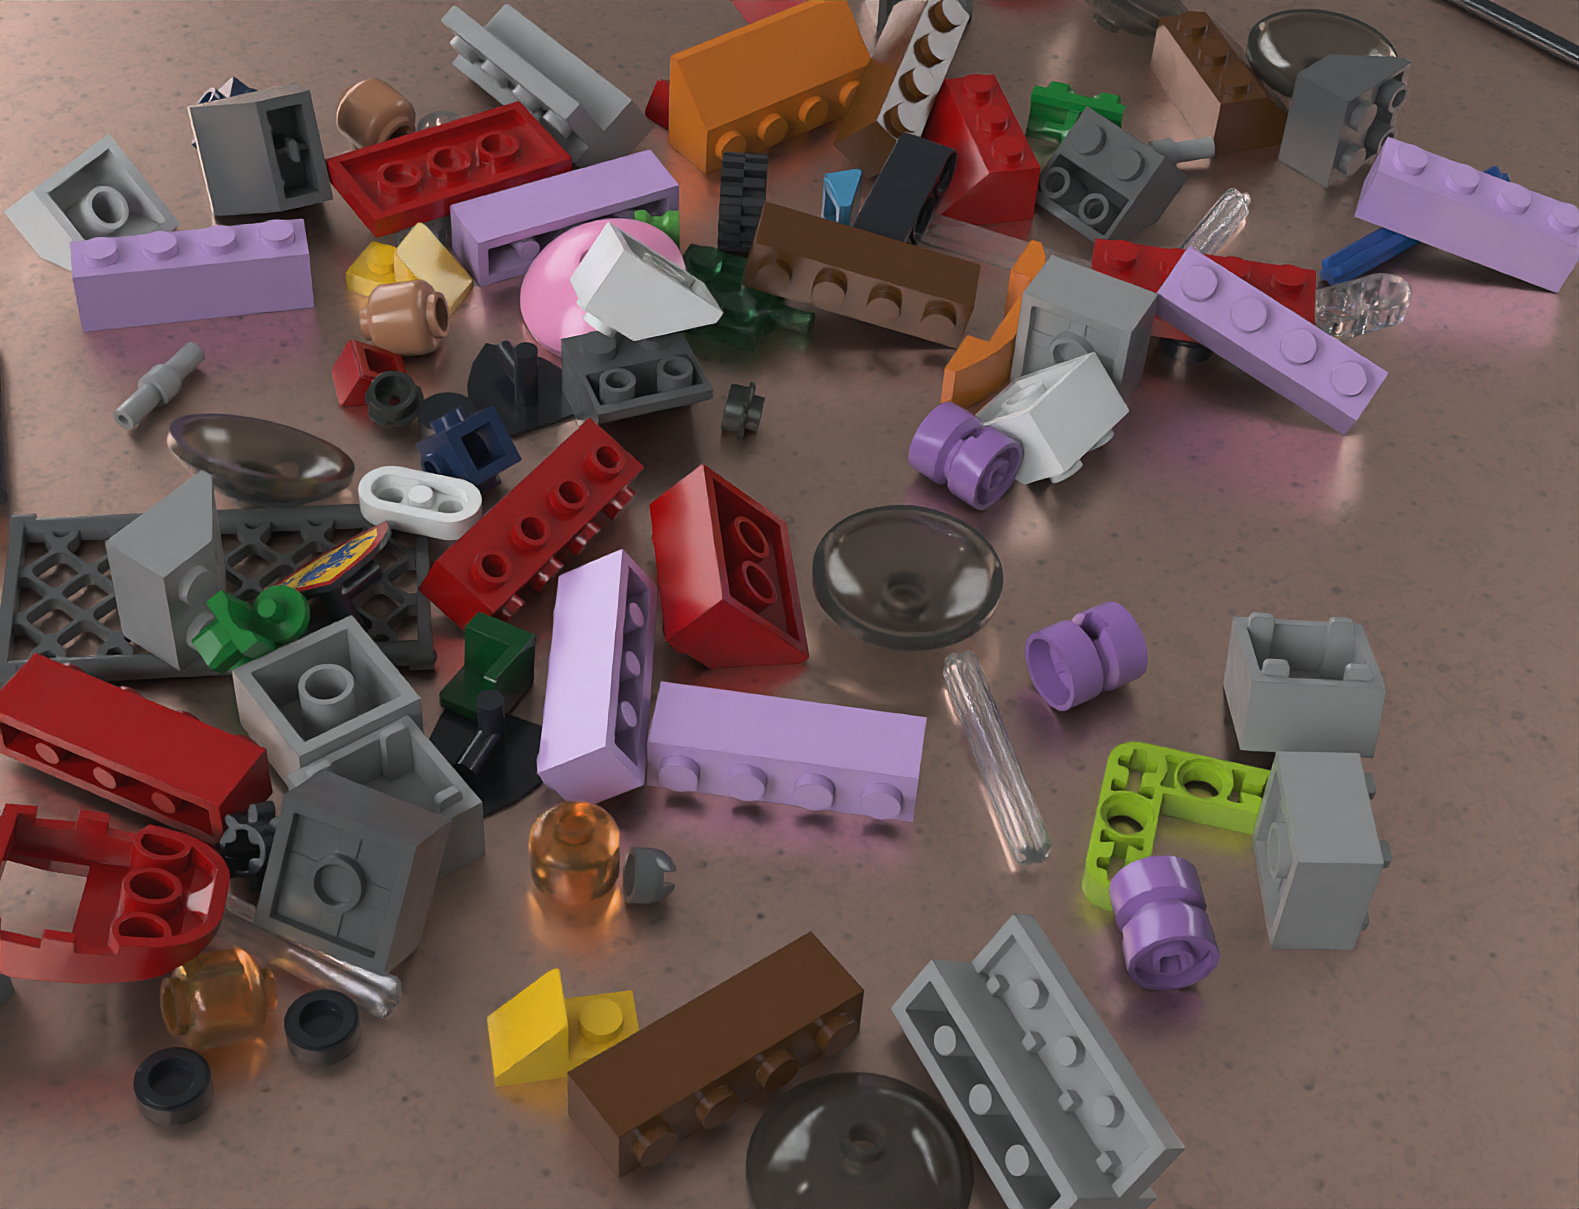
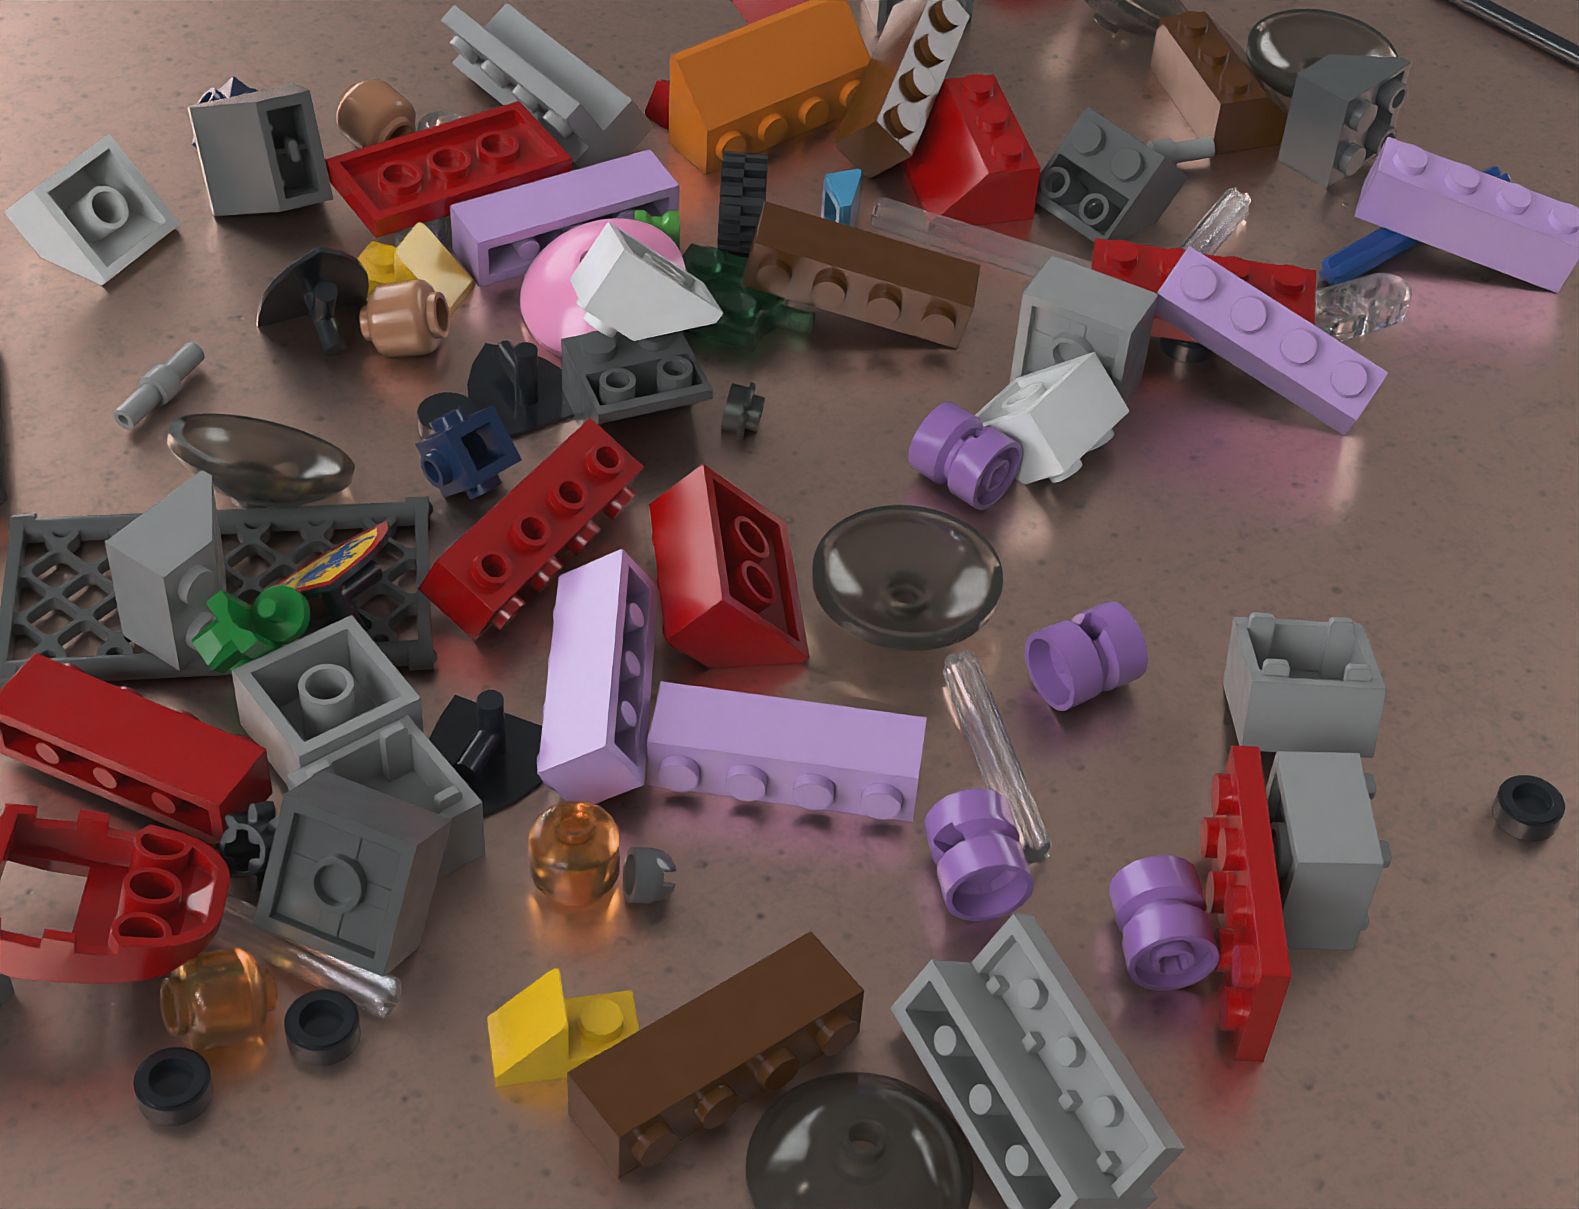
(191, 274): lavender brick -> none
(316, 287): none -> black shield
(358, 367): red slope -> none
(392, 386): pearl dark grey plate -> none
(420, 502): white plate -> none
(494, 659): dark green panel -> none
(908, 189): black beam -> none
(978, 855): none -> medium lavender wheel
(985, 366): orange slope -> none
(1057, 109): green hips -> none
(1164, 793): lime beam -> none
(1248, 904): none -> red plate
(1528, 808): none -> black tile

